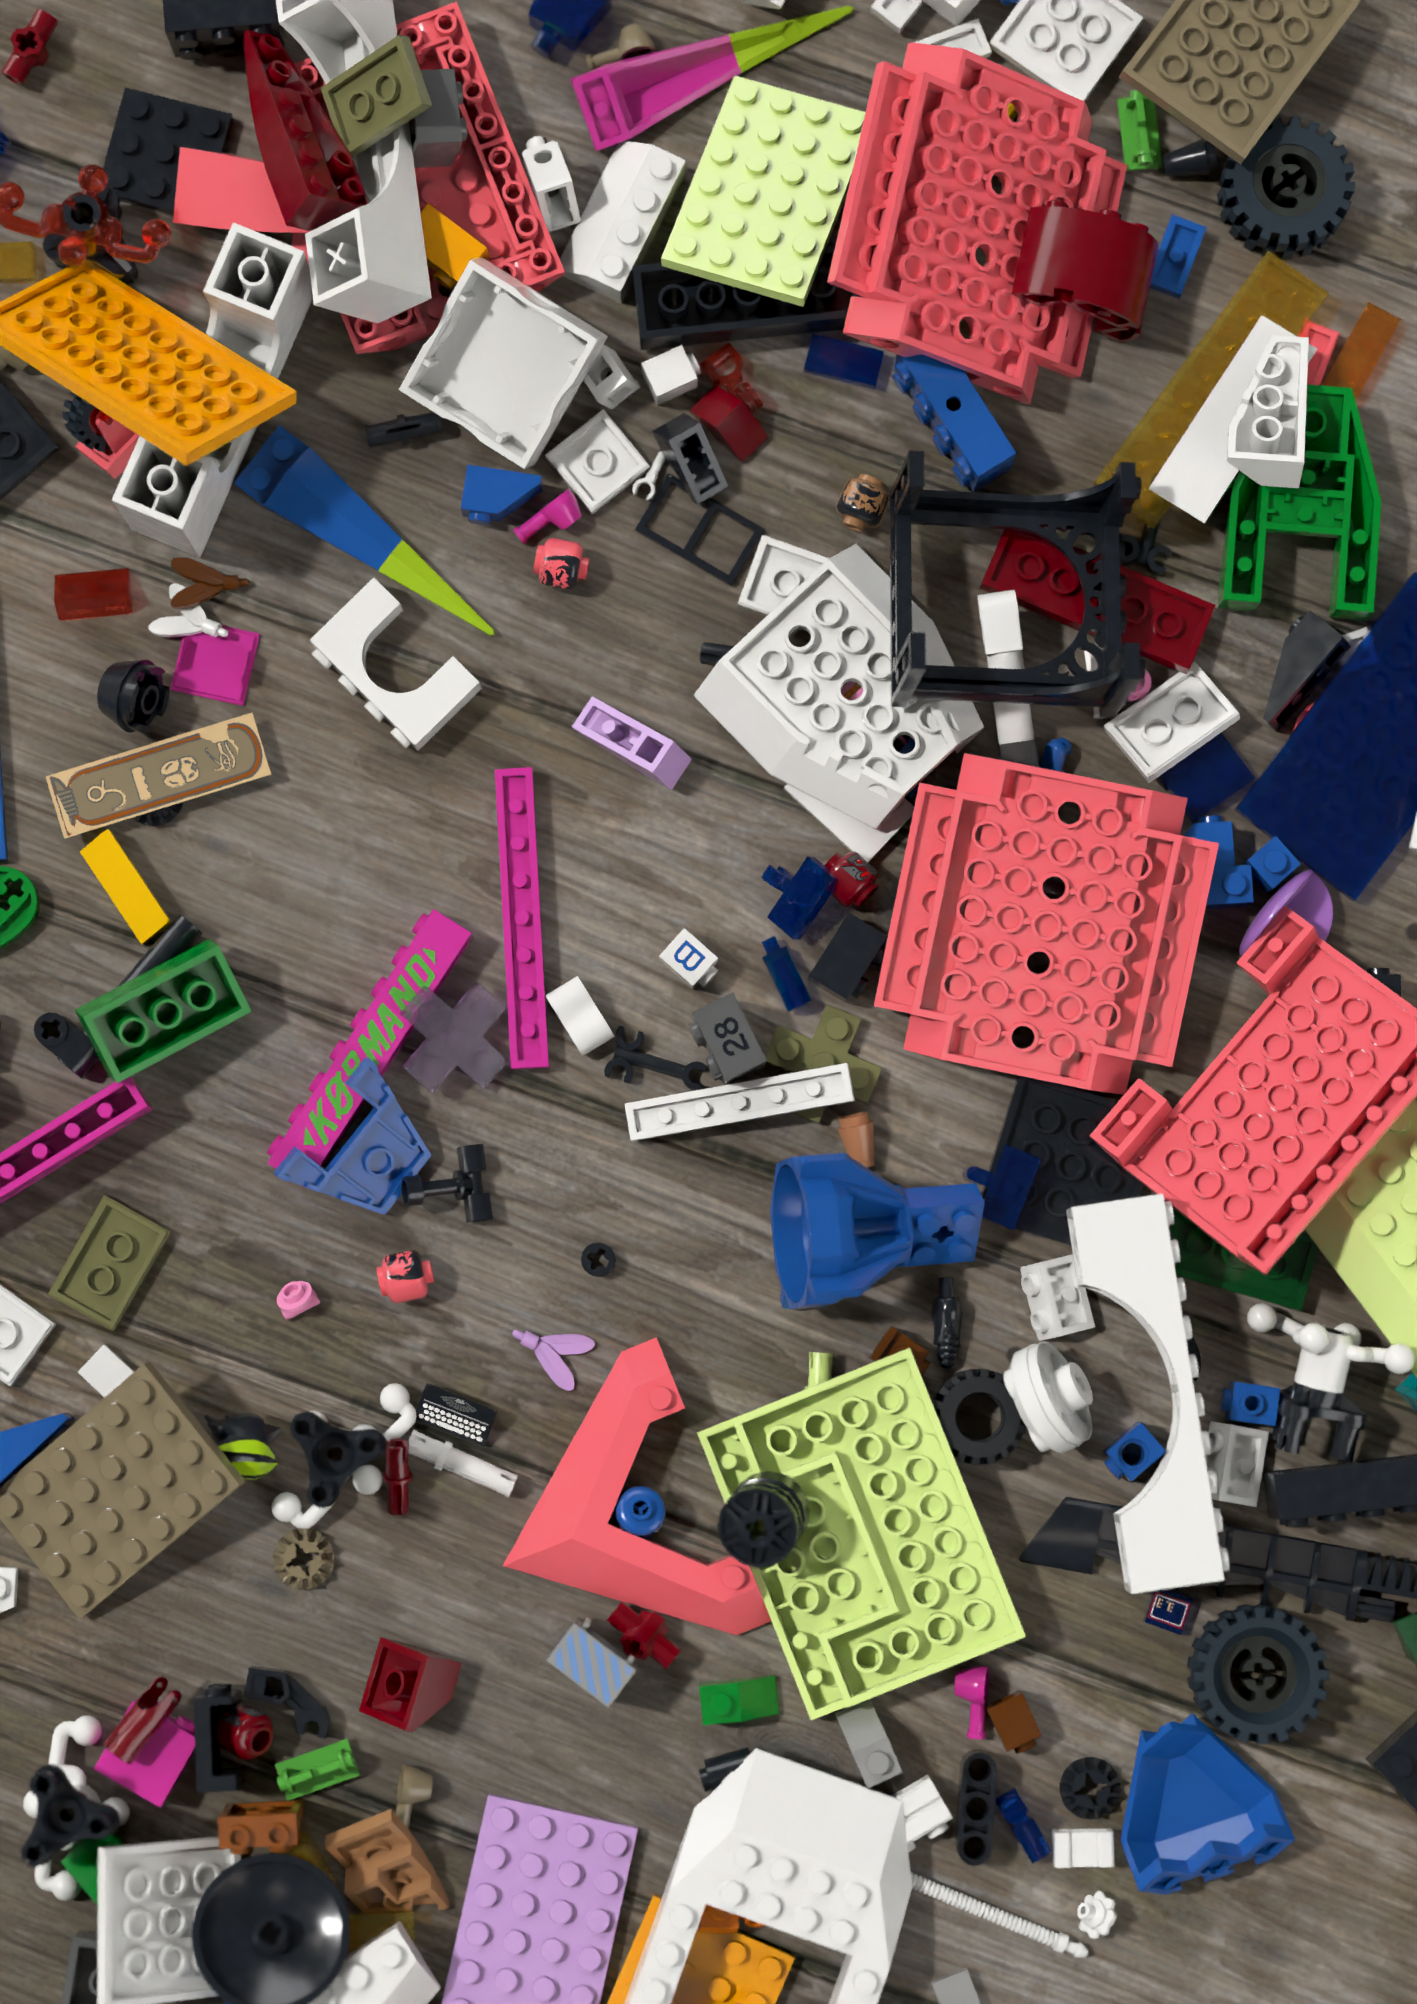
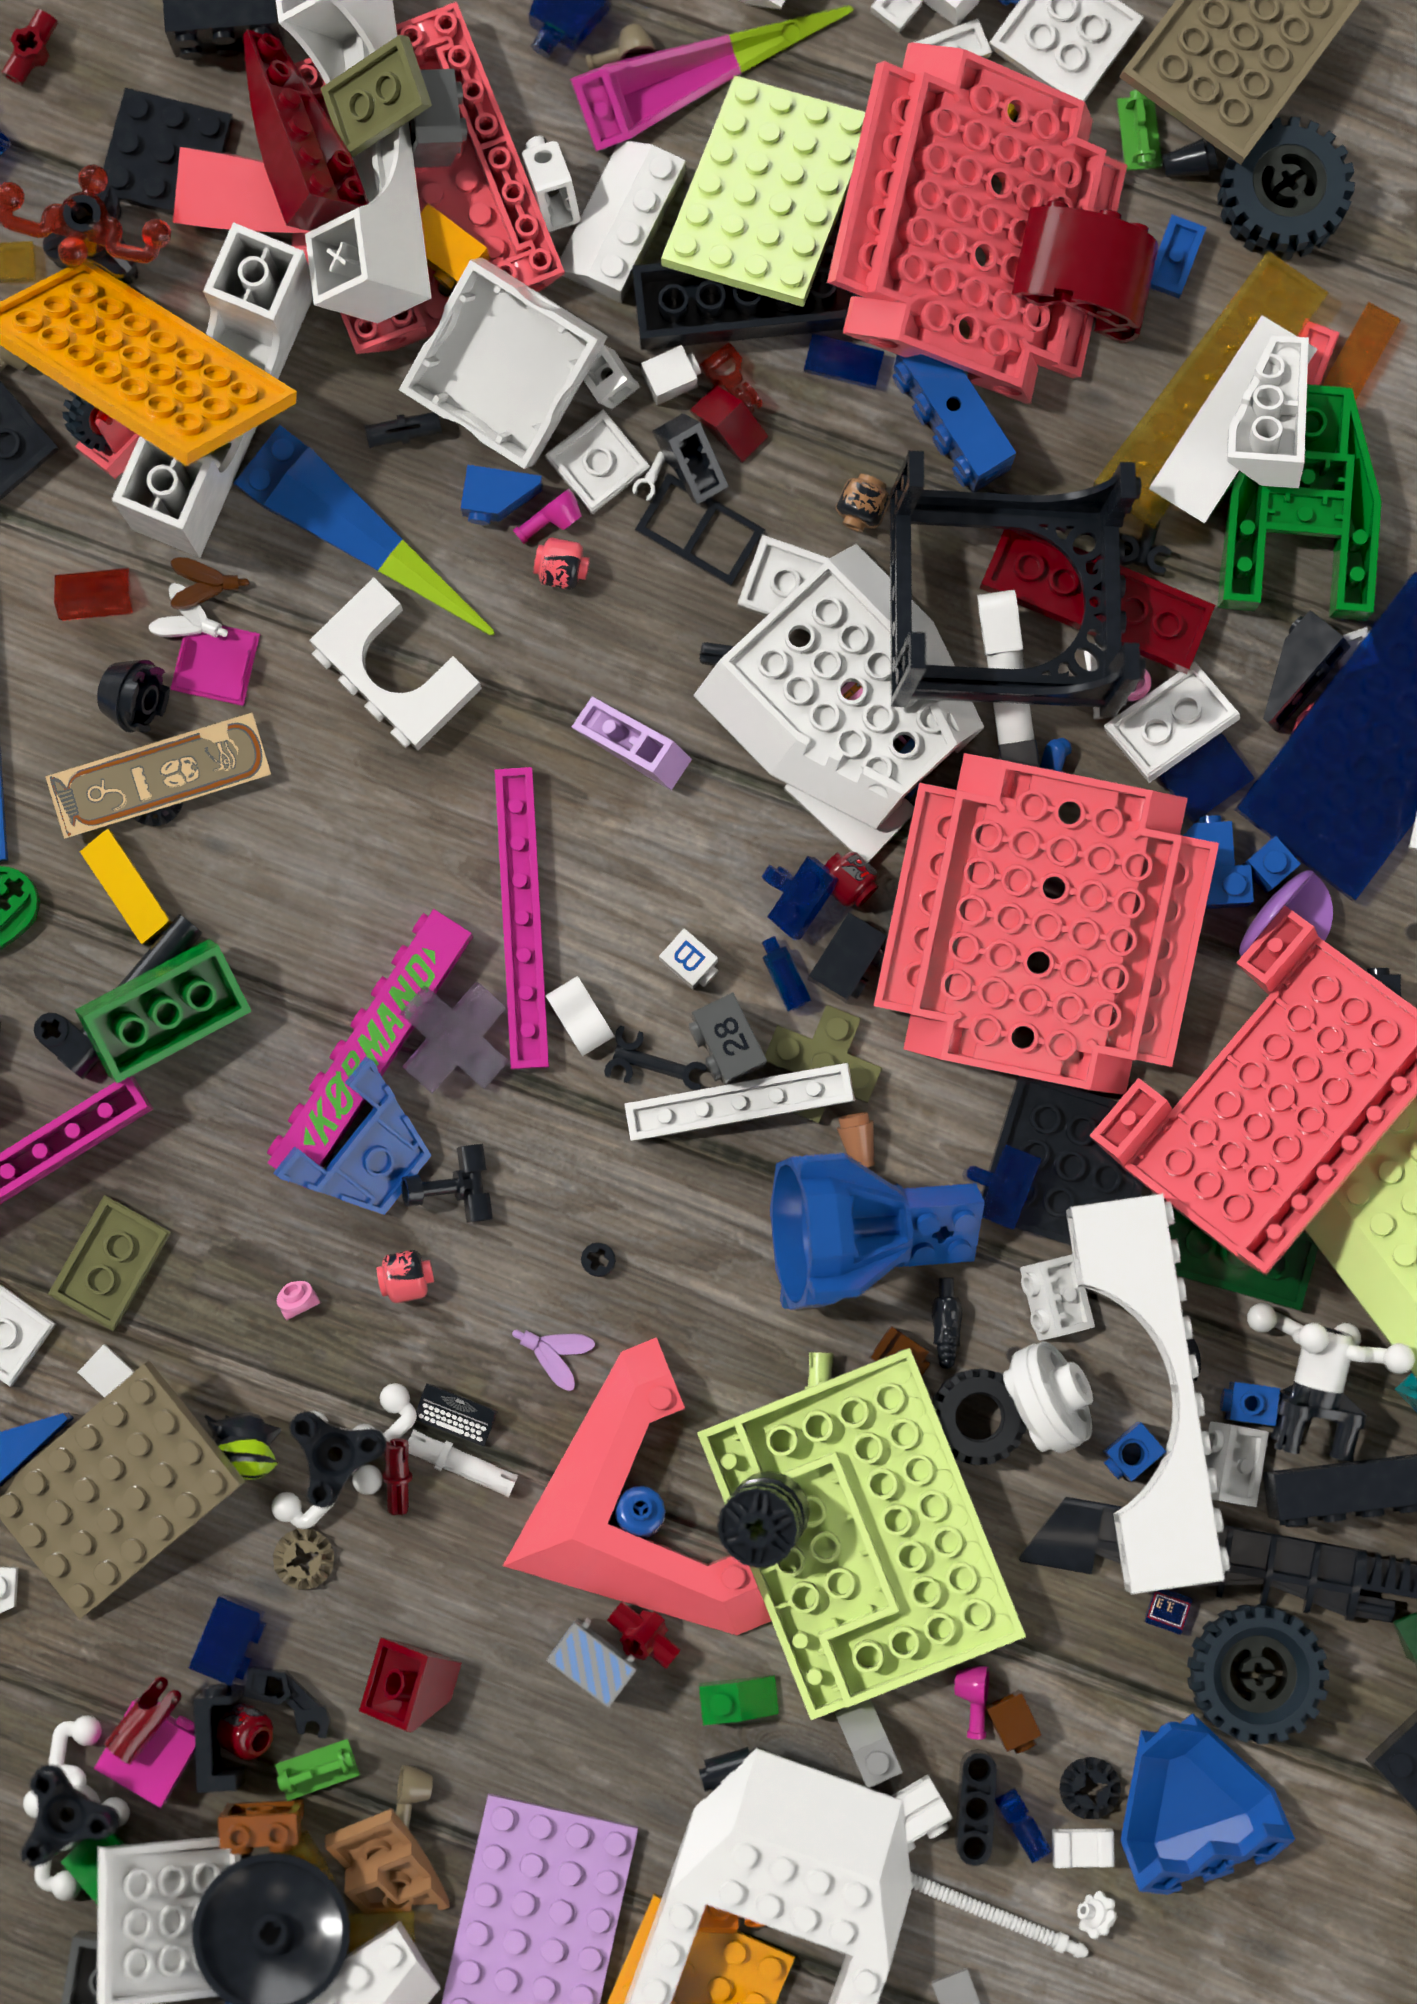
(227, 1640): none -> clear blue brick

